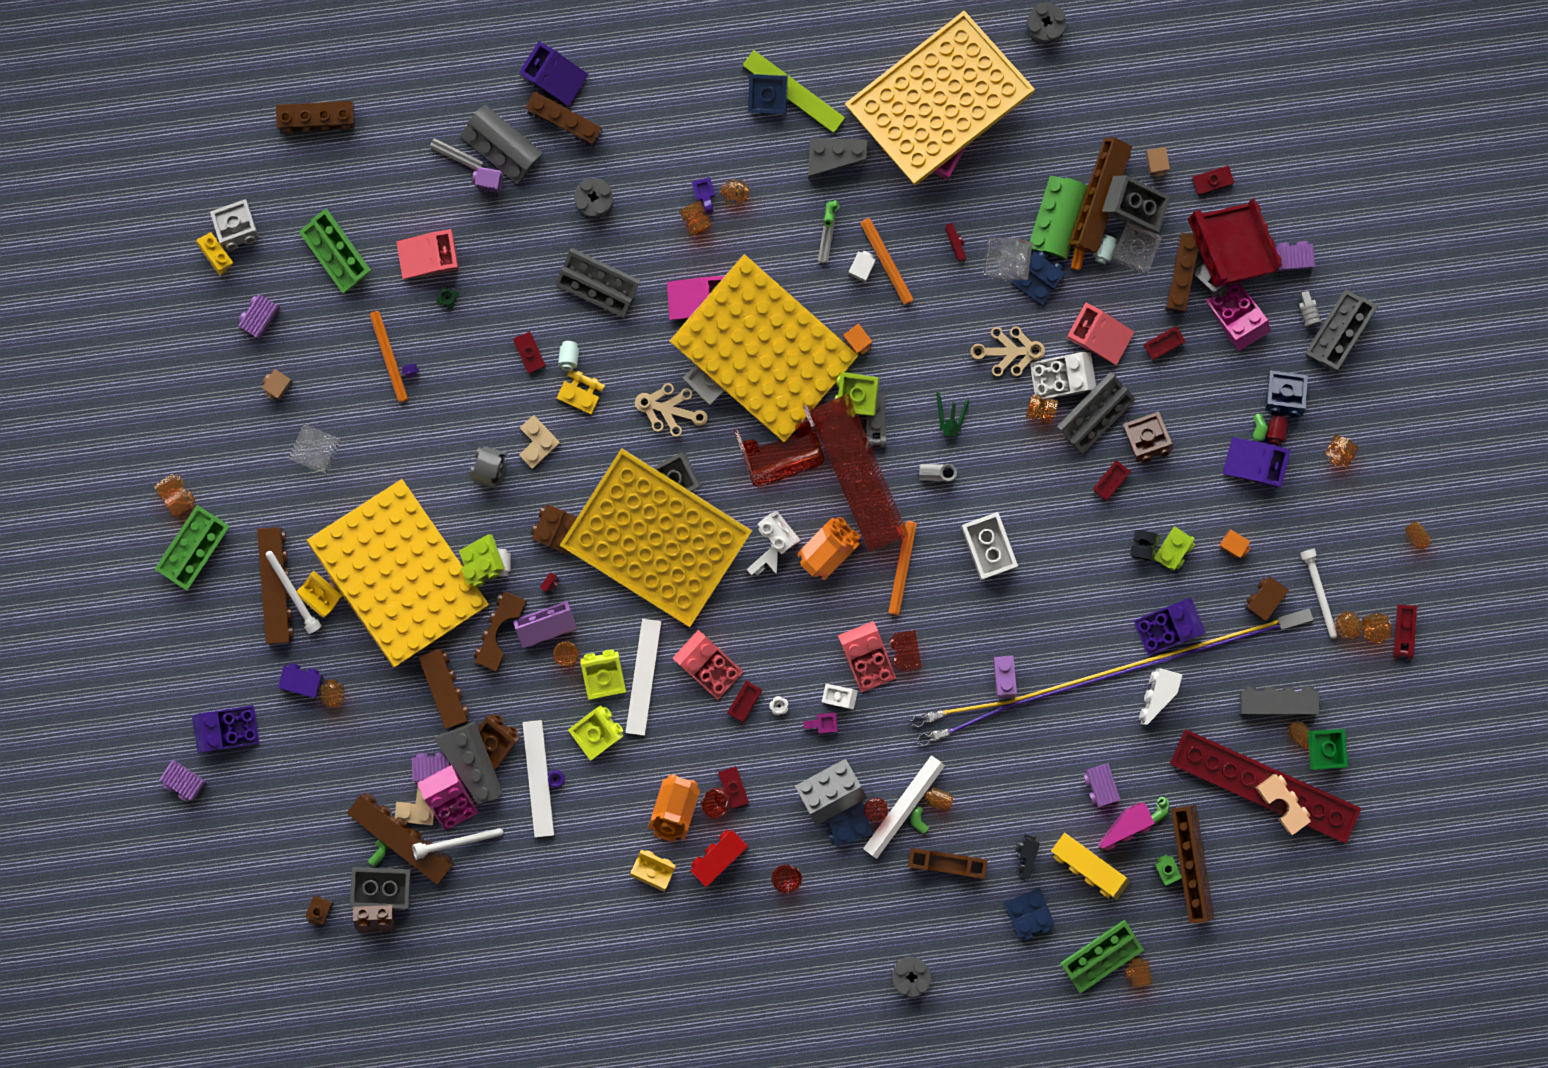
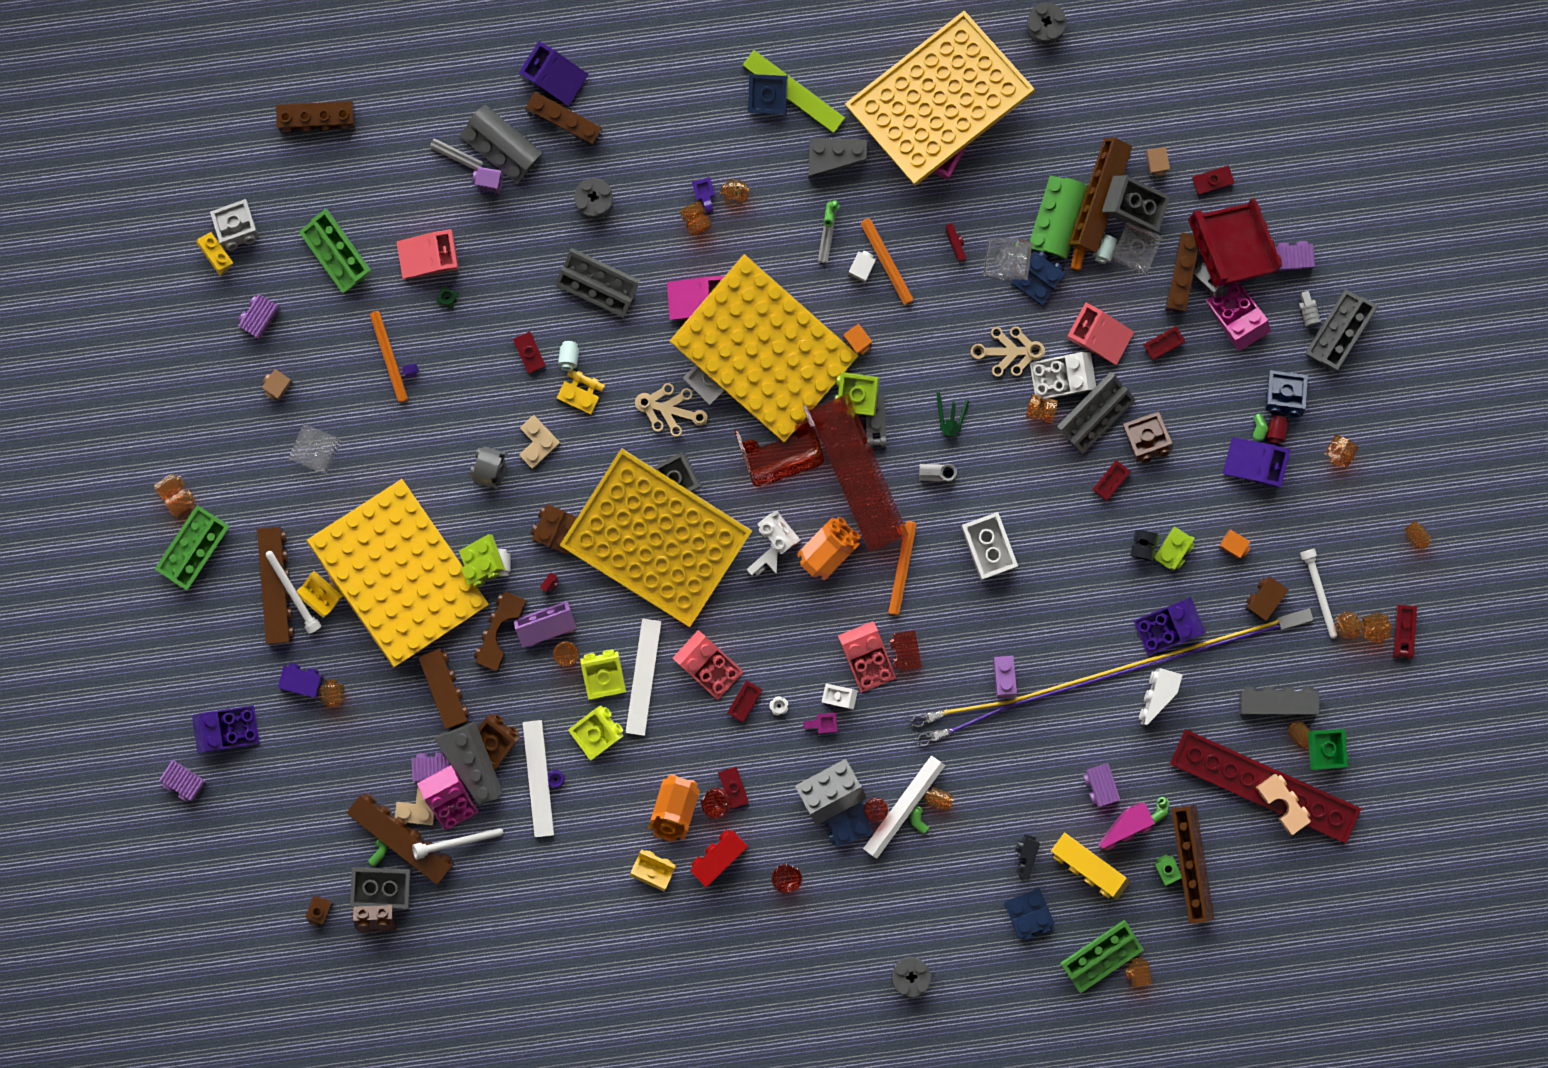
(947, 863): reddish brown arch -> none

